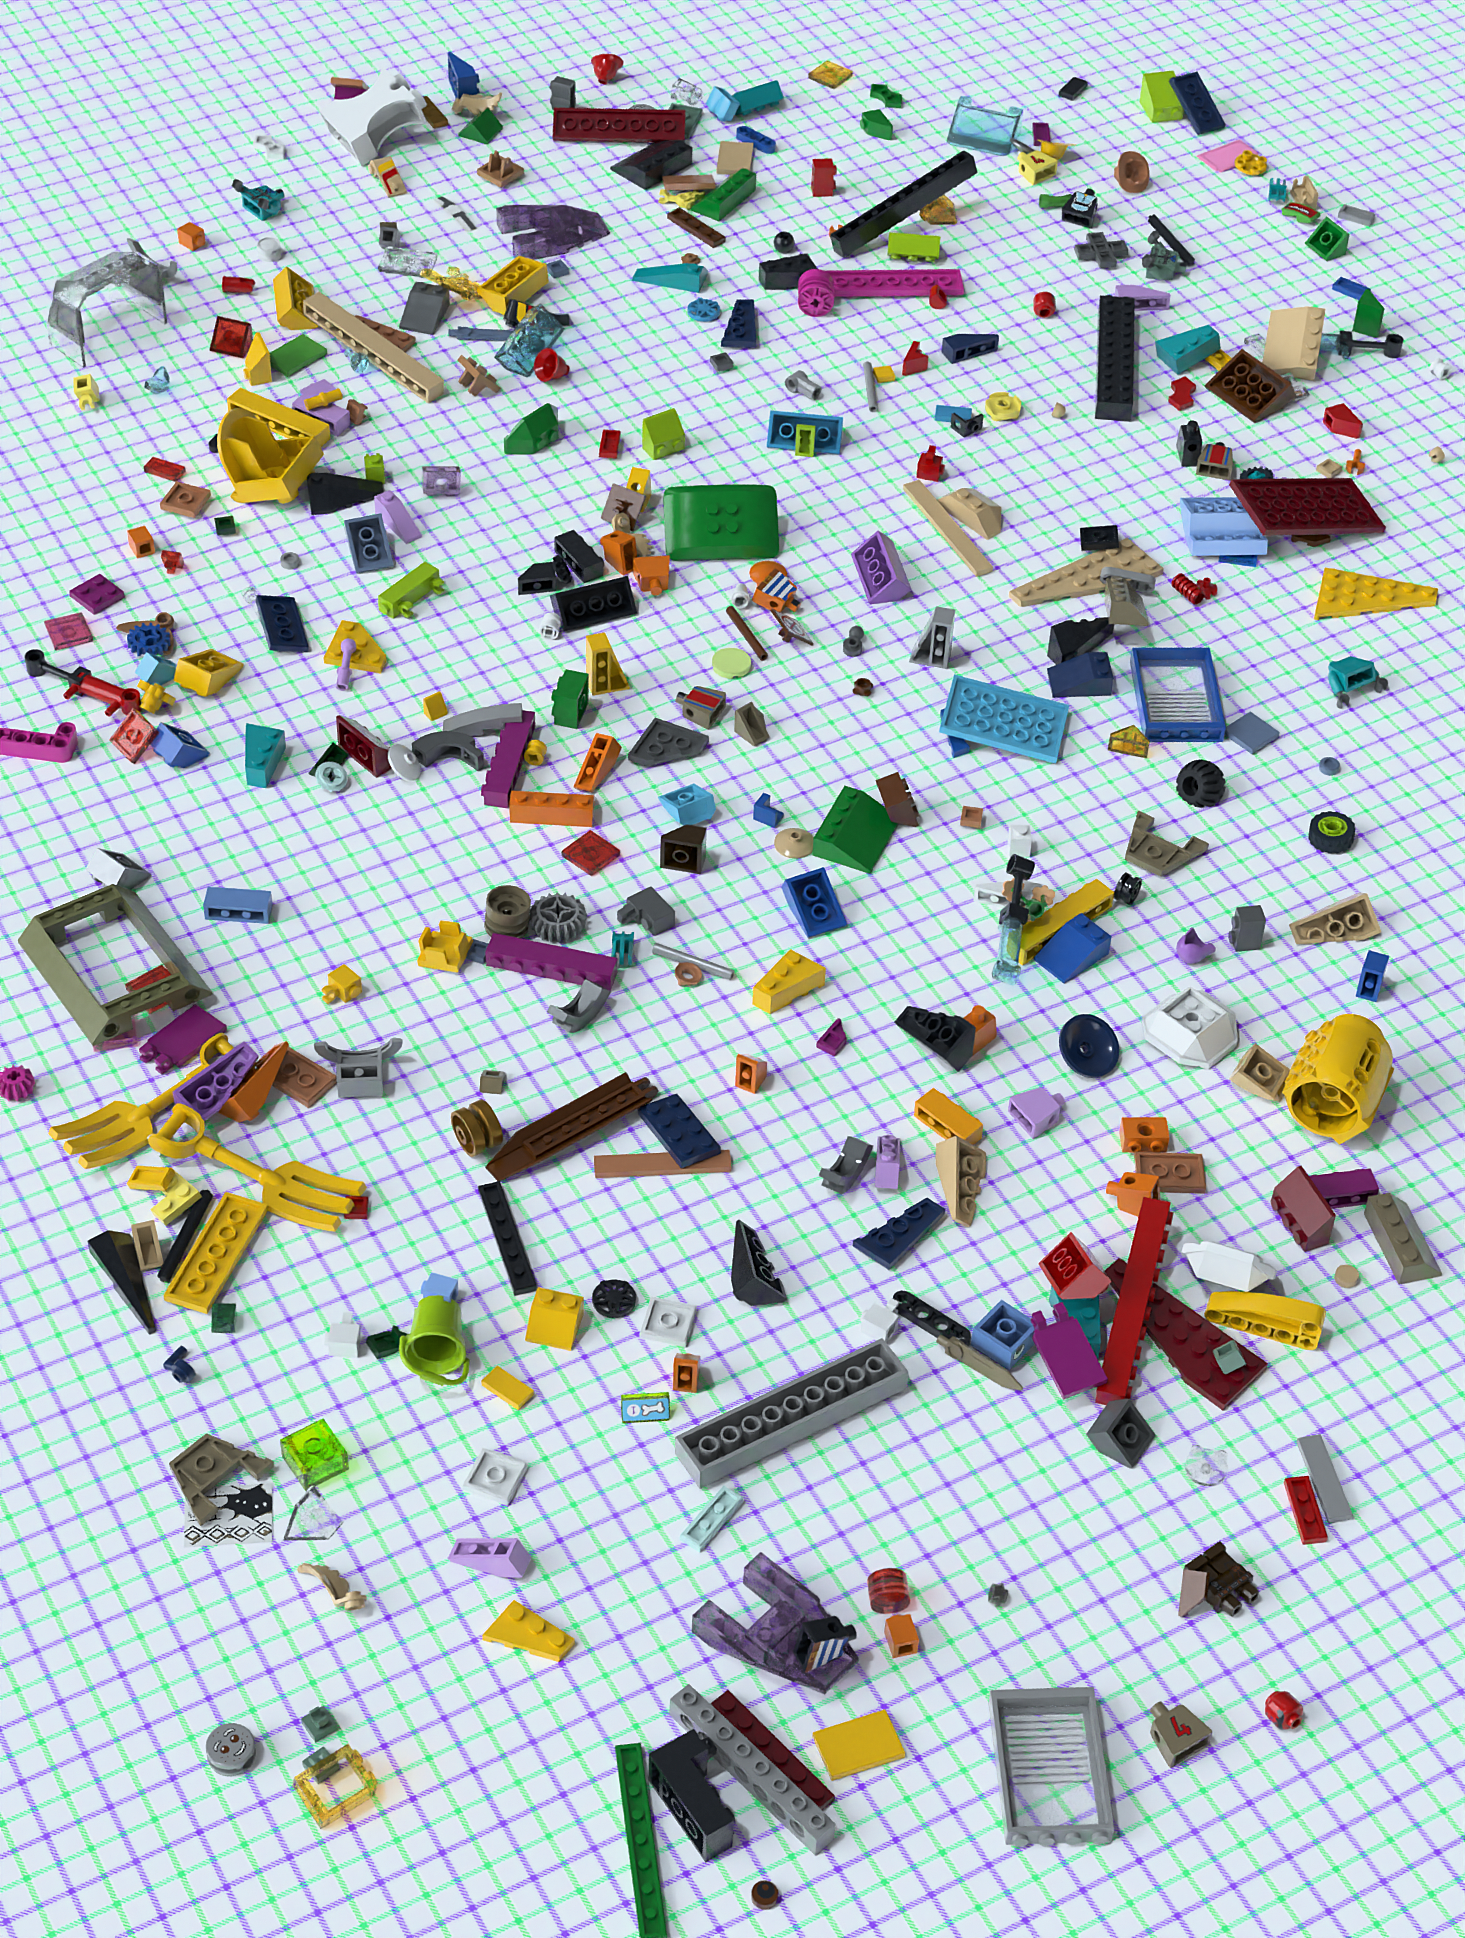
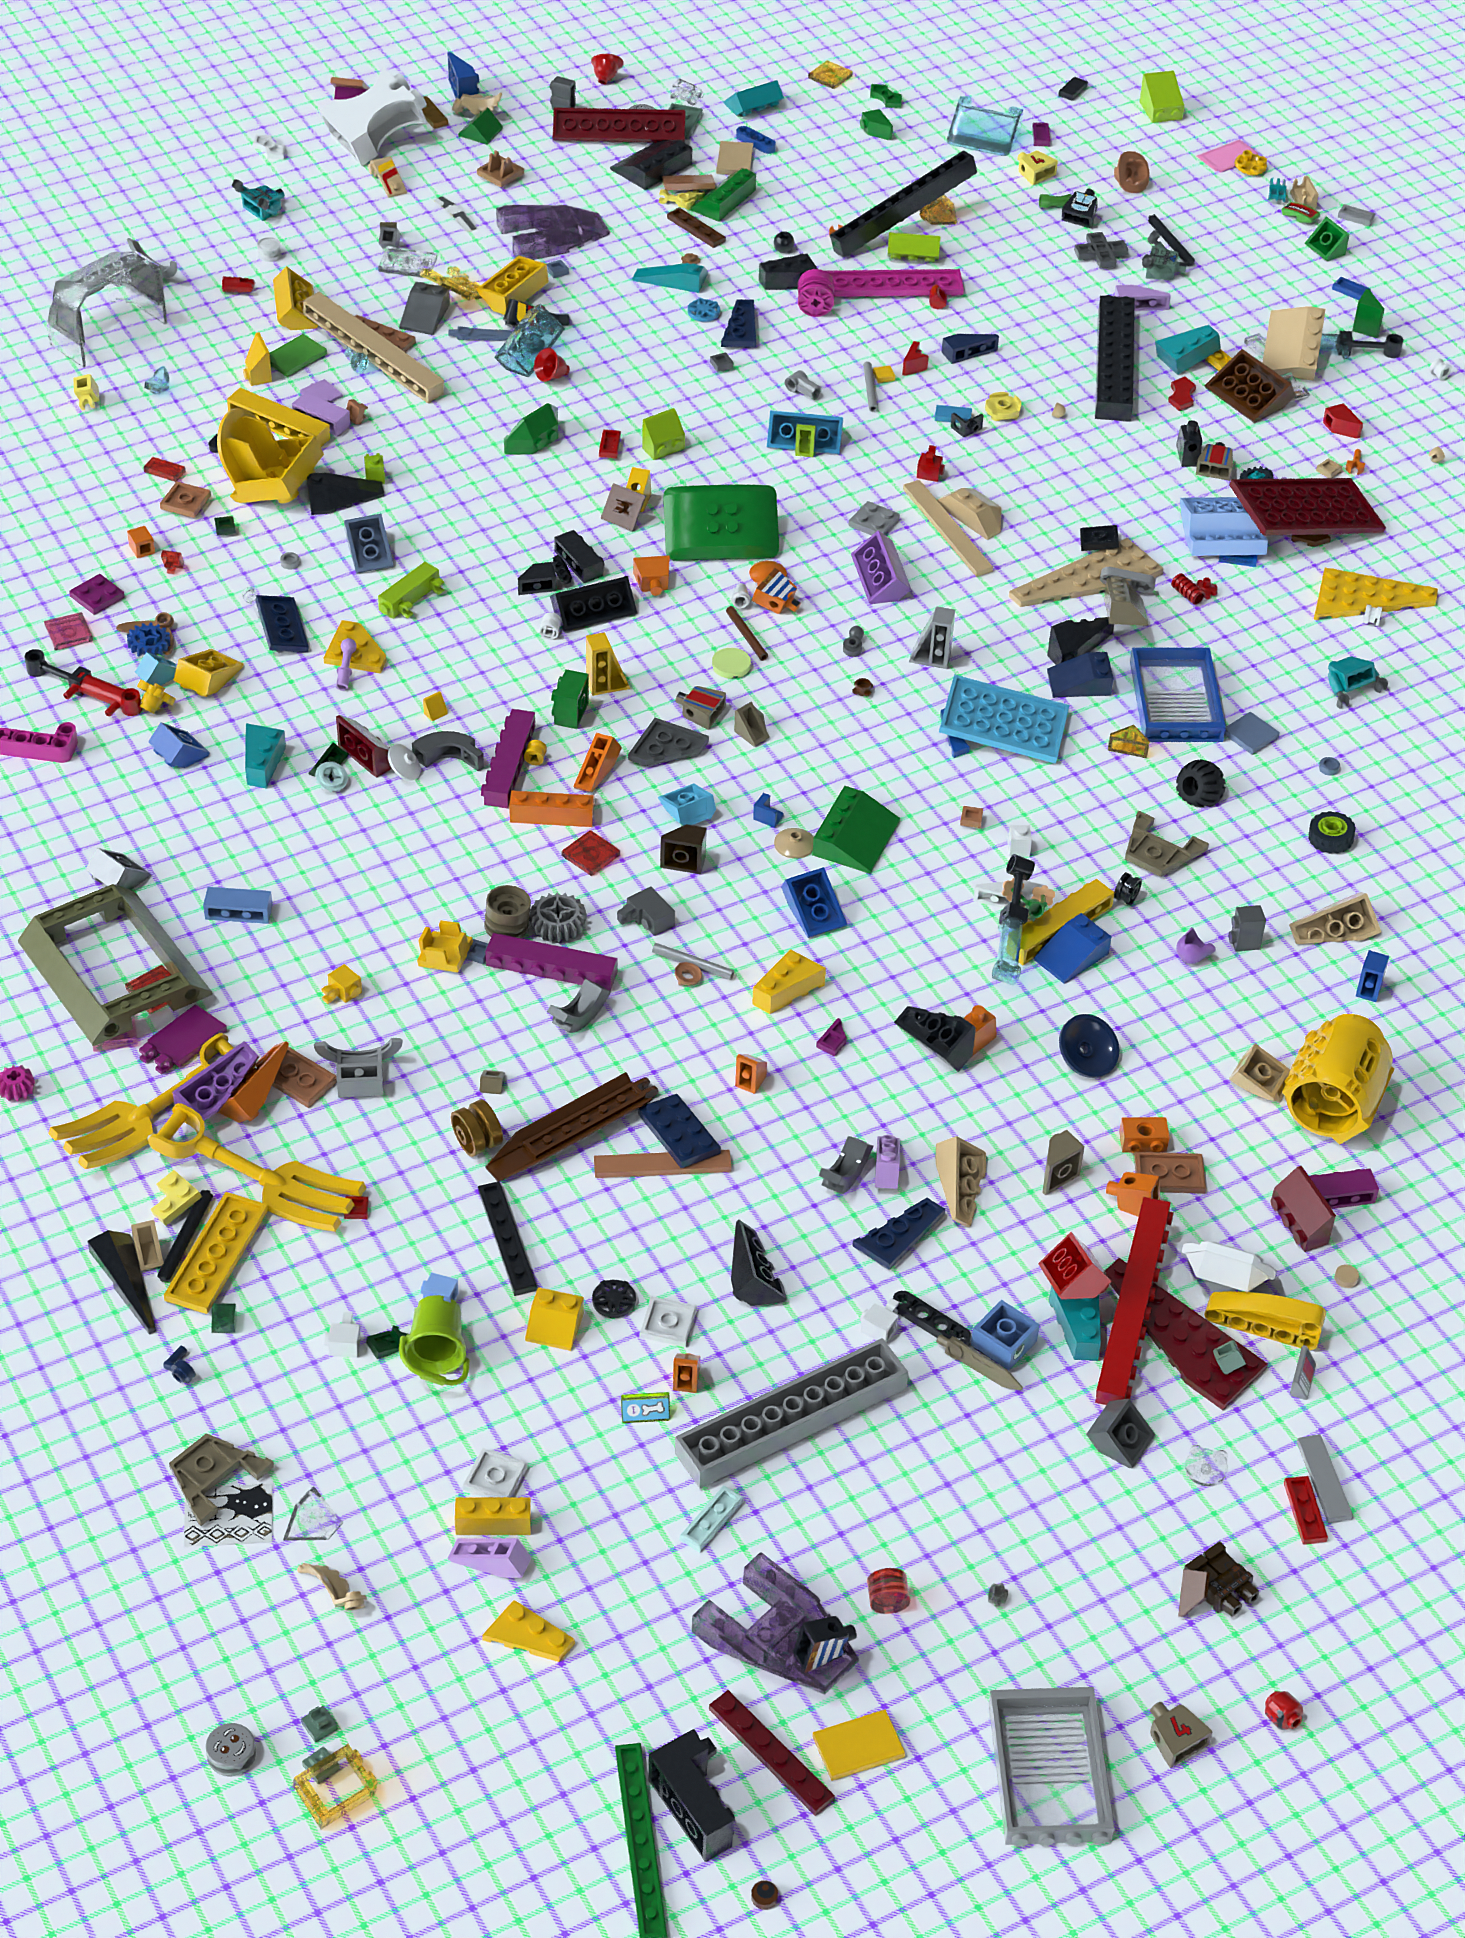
(134, 736): clear red tile -> none
(151, 1178): yellow tile -> none
(191, 236): orange brick -> none
(231, 337): clear red slope -> none
(314, 1454): clear neon green brick -> none
(323, 399): yellow pin -> none
(396, 516): lavender slope -> none
(432, 474): clear purple brick -> none
(478, 374): medium nougat plate -> none
(488, 717): light grey slope -> none
(492, 1516): none -> yellow brick
(507, 1387): yellow tile -> none
(619, 551): orange torso -> none
(623, 944): teal arm -> none
(624, 526): tan plant -> none
(722, 104): medium azure brick -> none
(754, 1770): light grey brick -> none
(790, 628): piece -> none
(823, 177): red brick -> none
(873, 518): none -> light grey plate
(897, 800): reddish brown slope -> none
(901, 1635): orange brick -> none
(947, 1117): light orange brick -> none
(1021, 147): flat silver dish -> none
(1035, 1110): lavender torso -> none
(1044, 304): red head -> none
(1054, 150): yellow piece -> none
(1062, 1161): none -> dark tan slope
(1067, 1353): magenta tile -> none
(1192, 1028): white piece -> none
(1197, 103): dark blue tile -> none
(1303, 1375): none -> slope
(1372, 615): none -> white wheel
(1400, 1239): dark tan slope -> none

